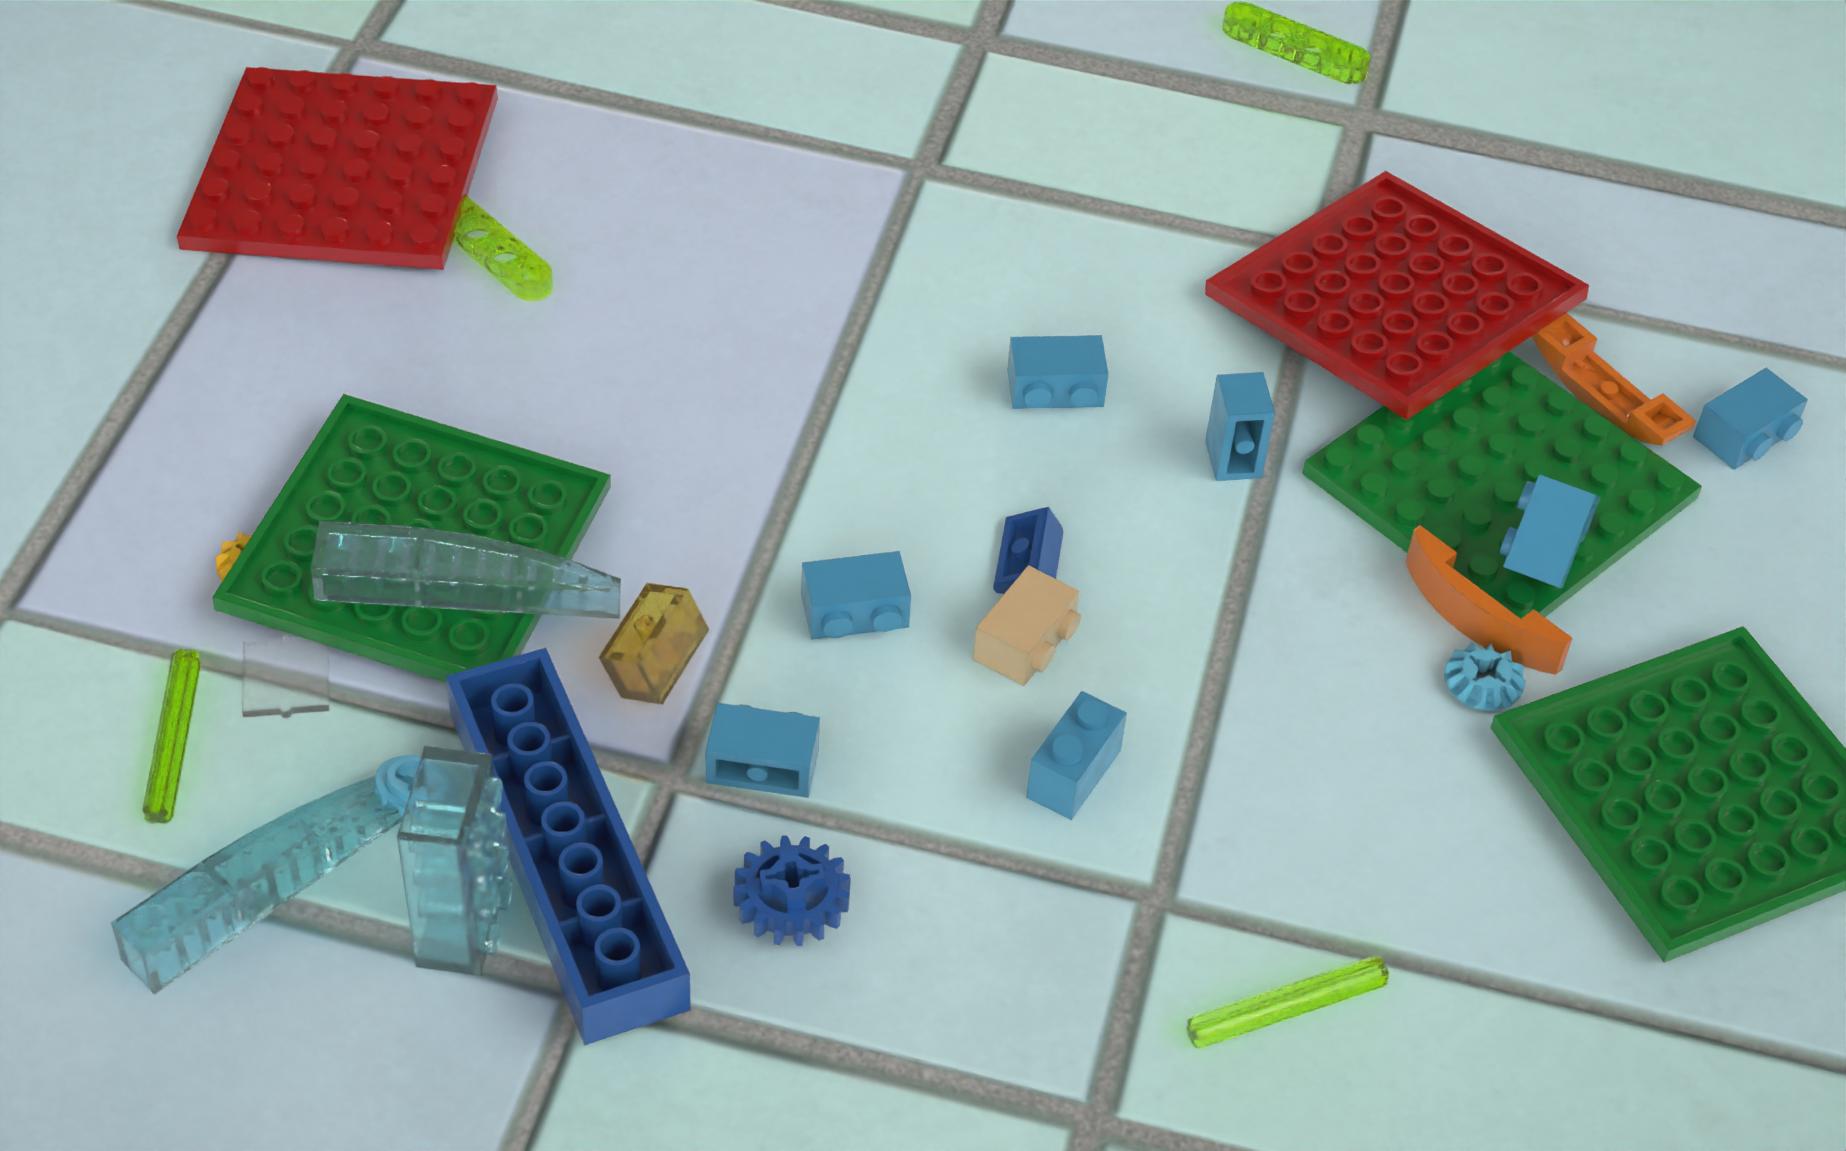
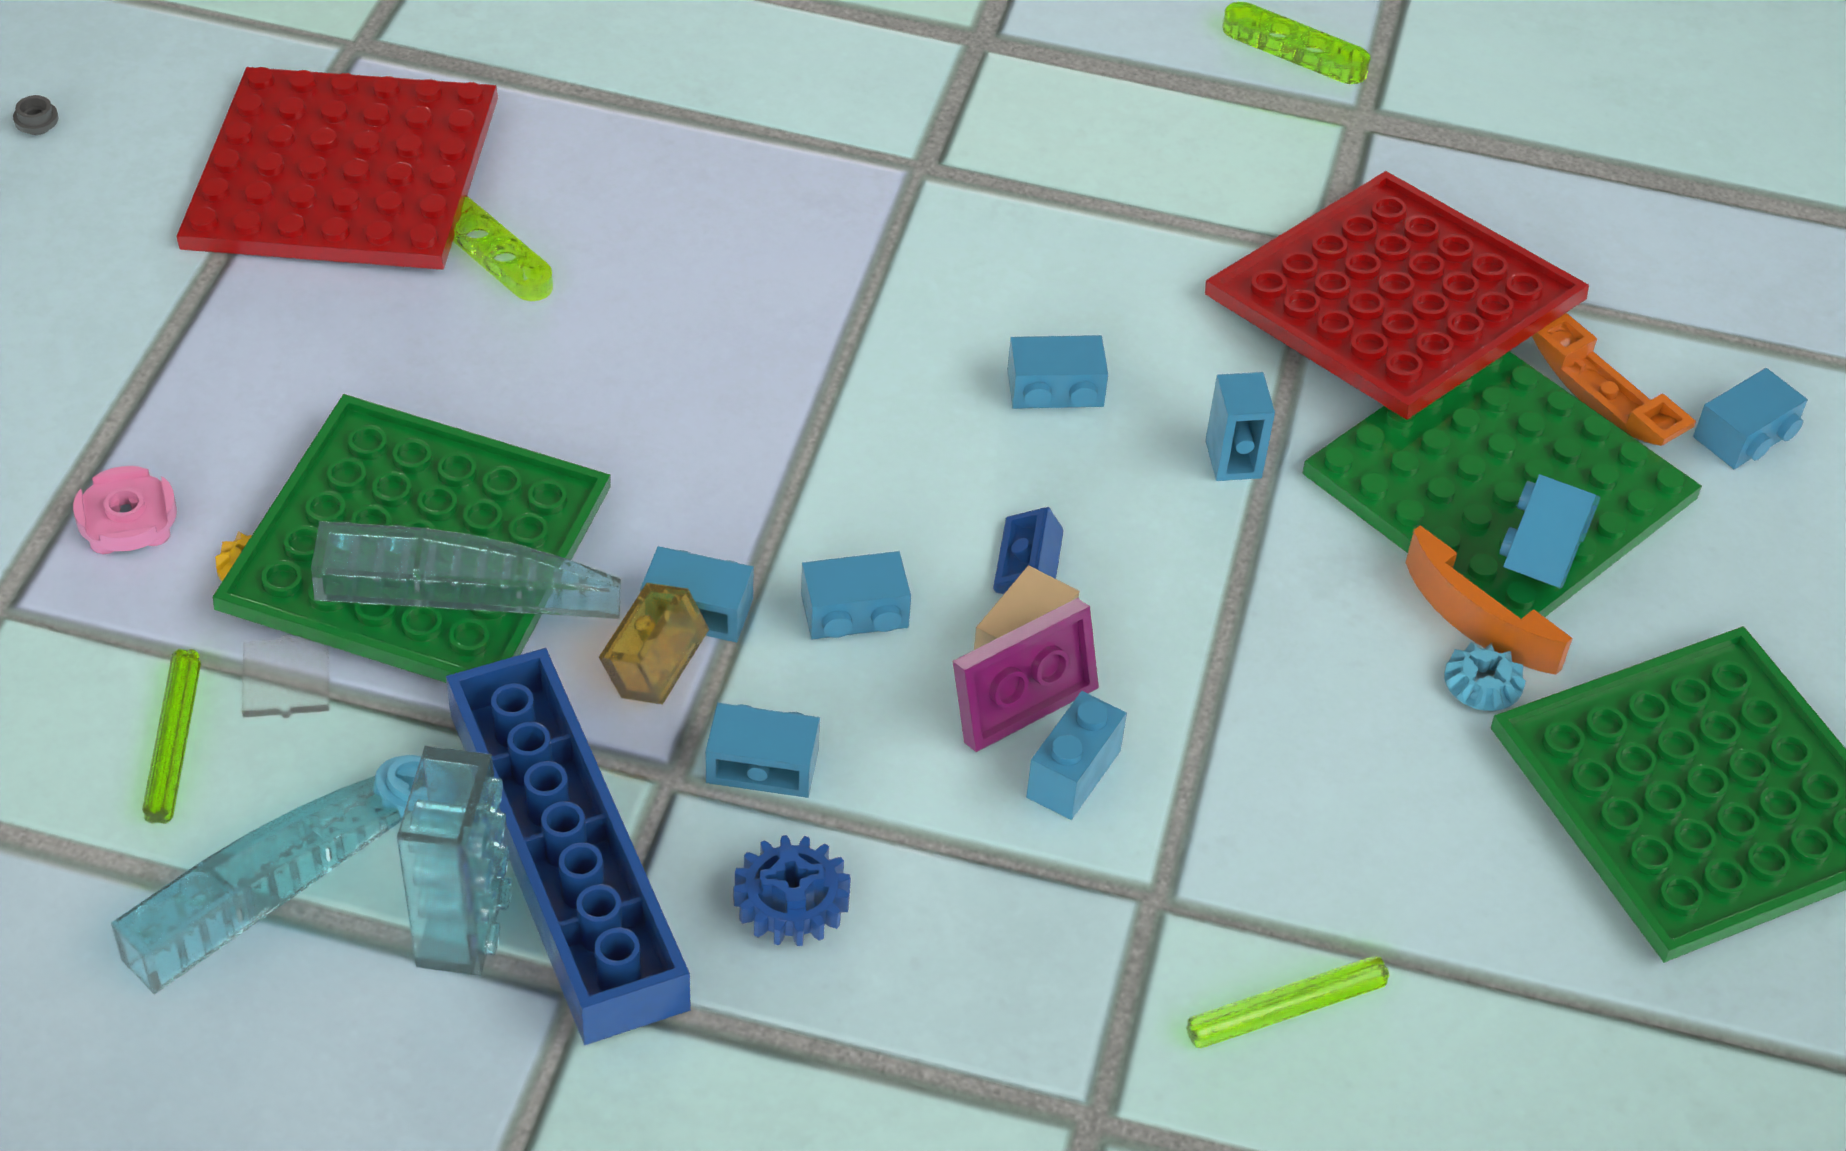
(35, 115): none -> dark grey plate
(107, 528): none -> bright pink plate
(718, 587): none -> dark azure brick
(1026, 674): none -> magenta plate

